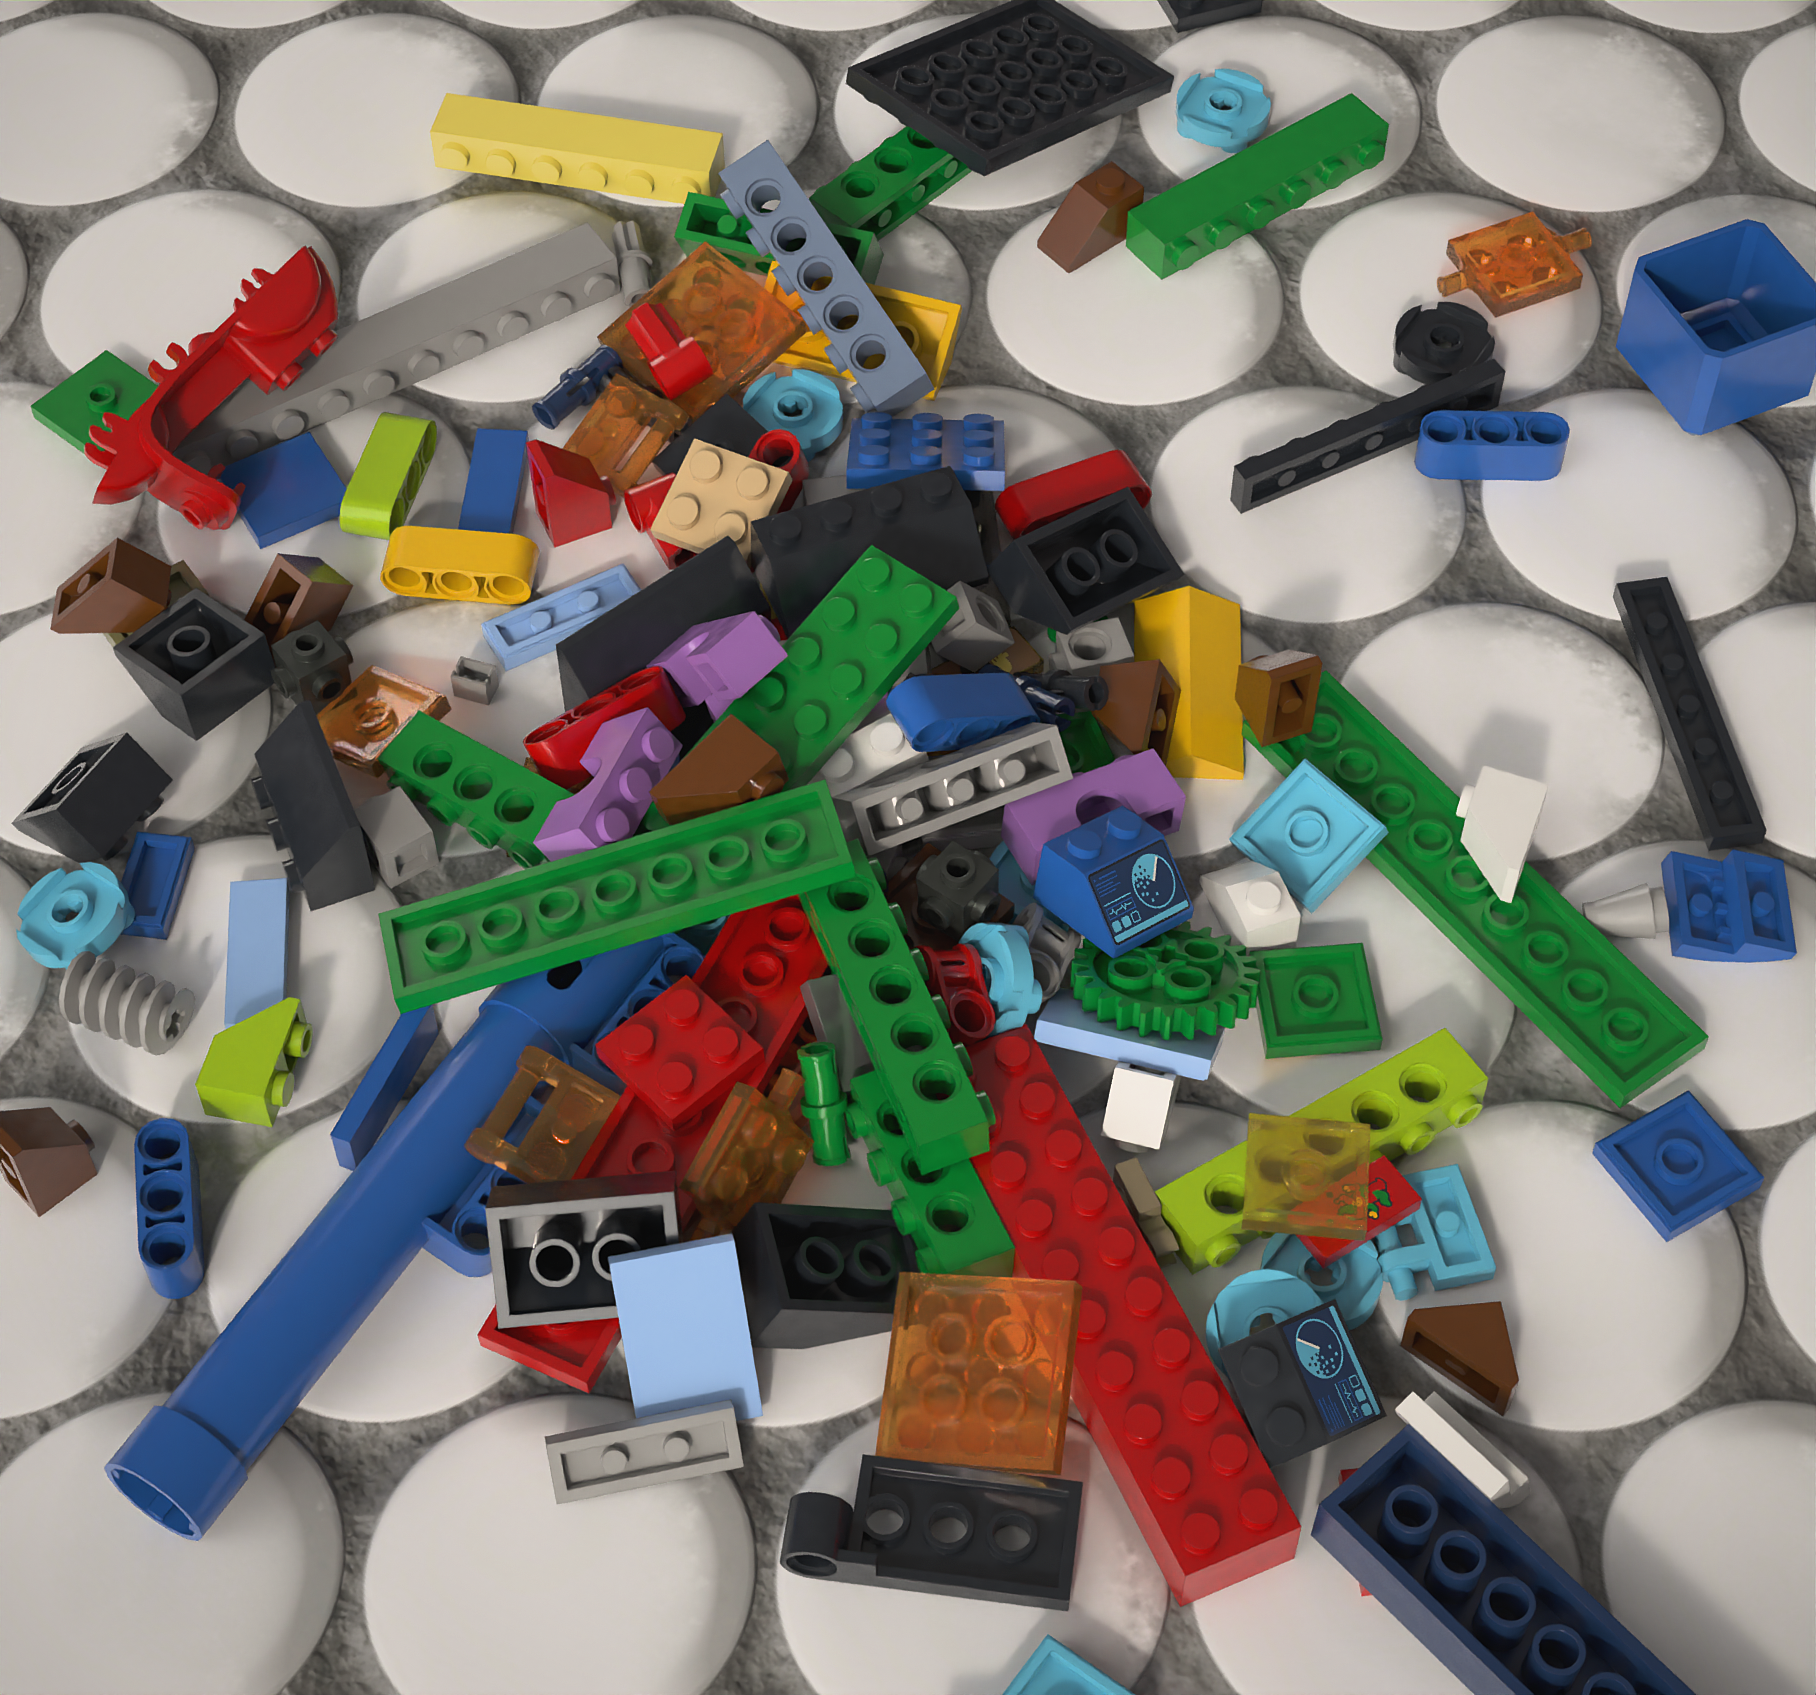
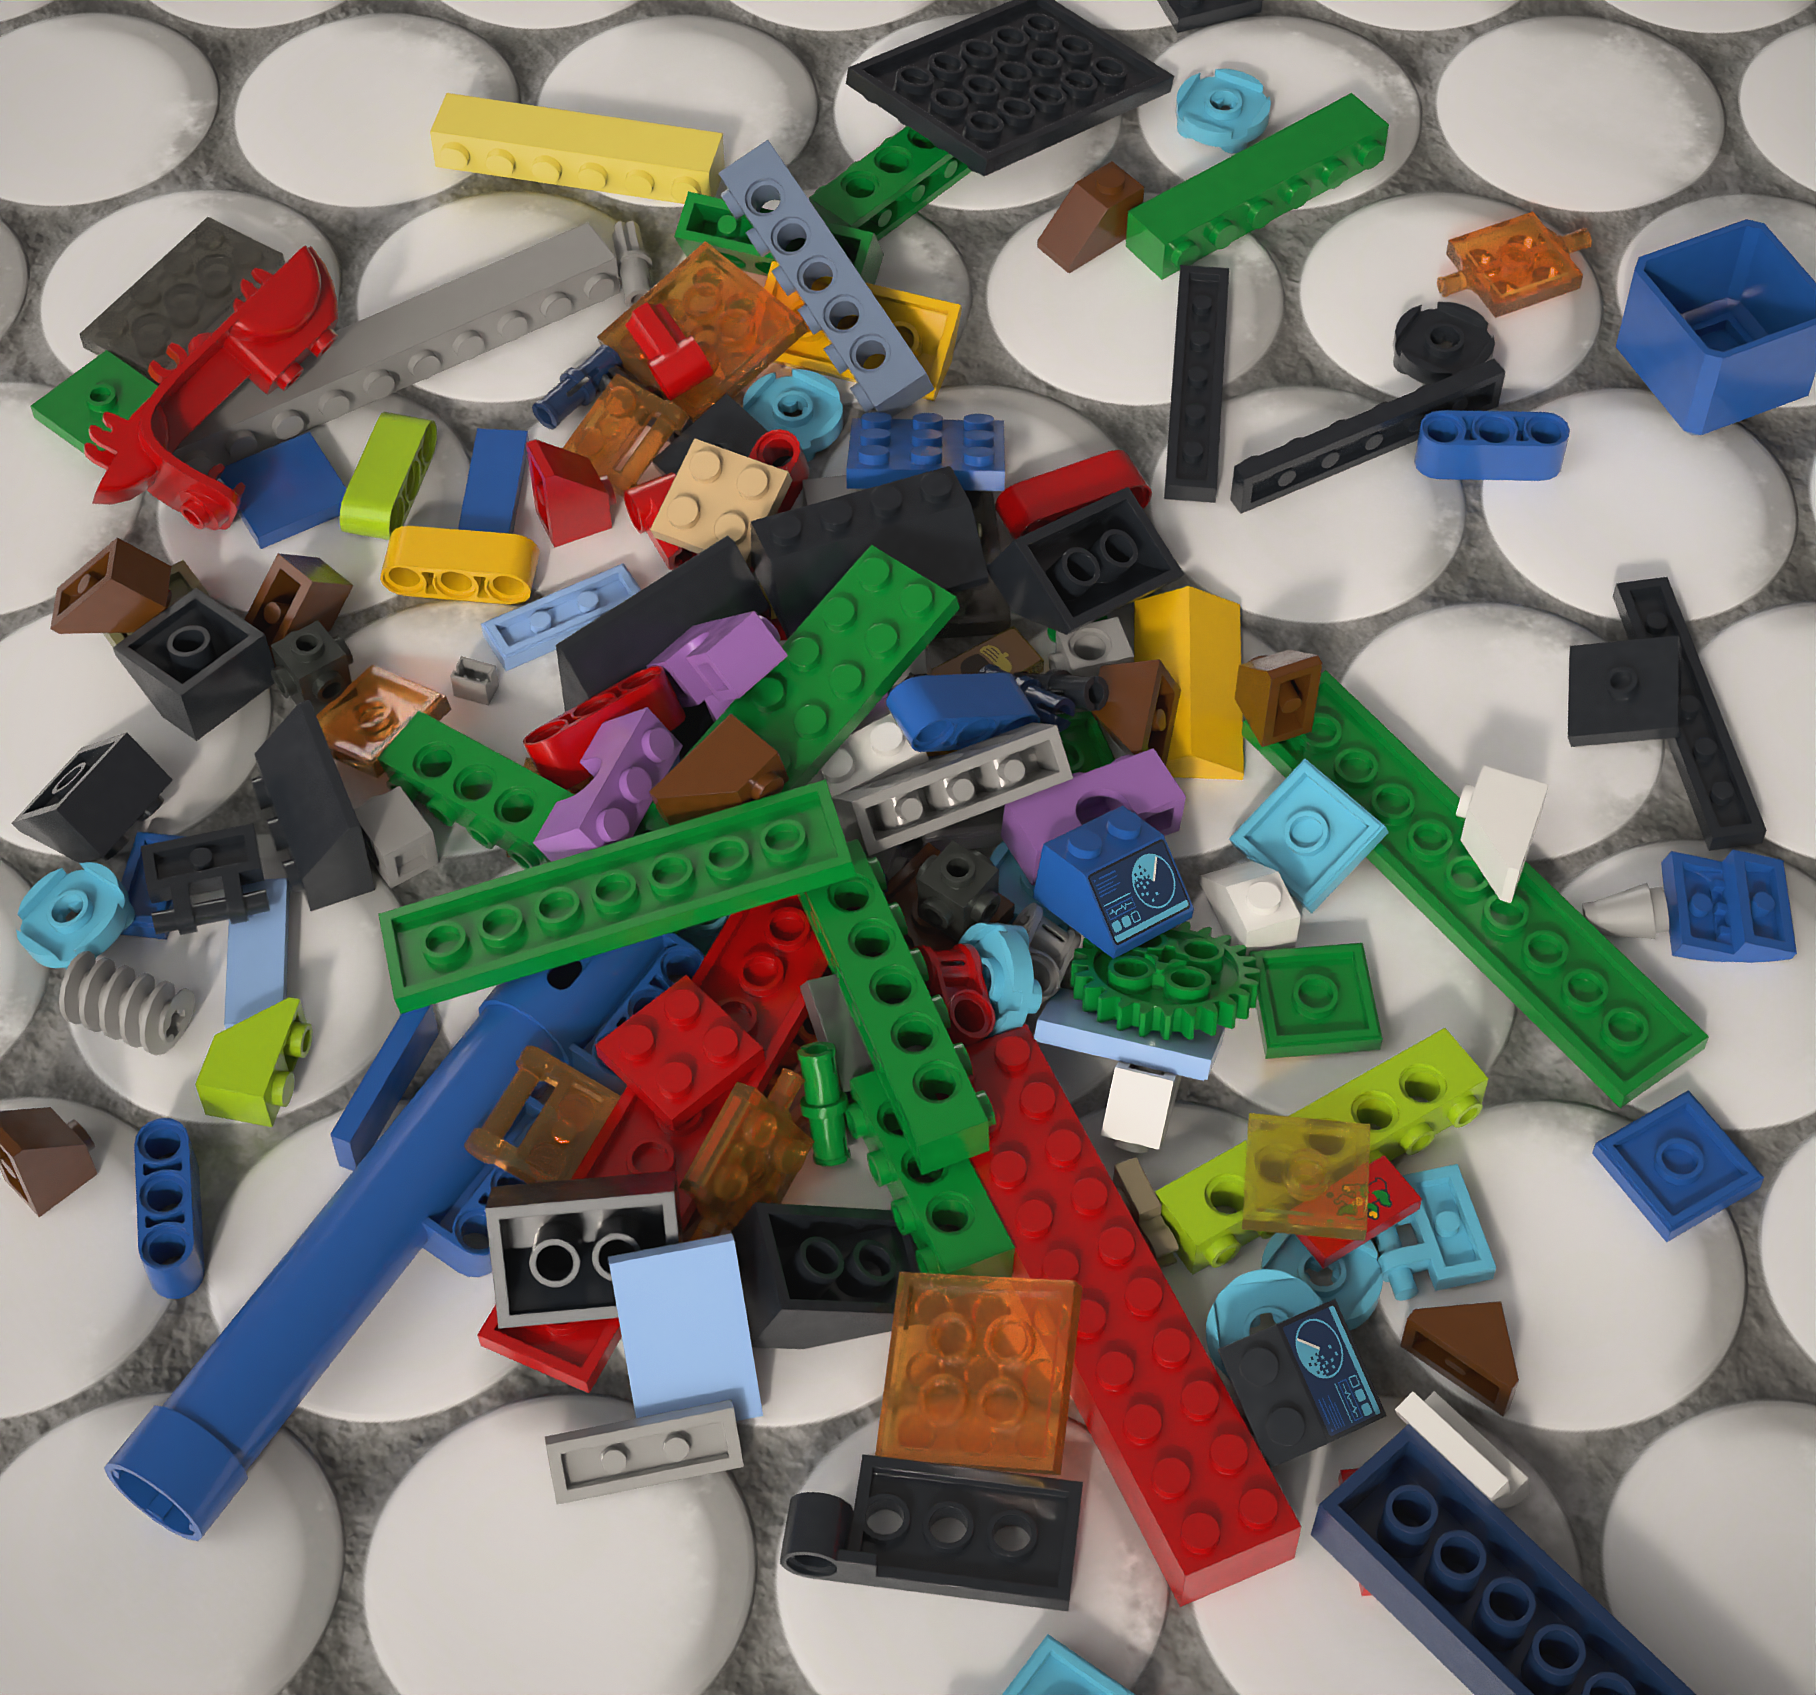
(180, 296): none -> clear smoke plate
(204, 865): none -> black plate
(975, 631): light grey brick -> none
(1197, 384): none -> black plate
(1624, 691): none -> black plate

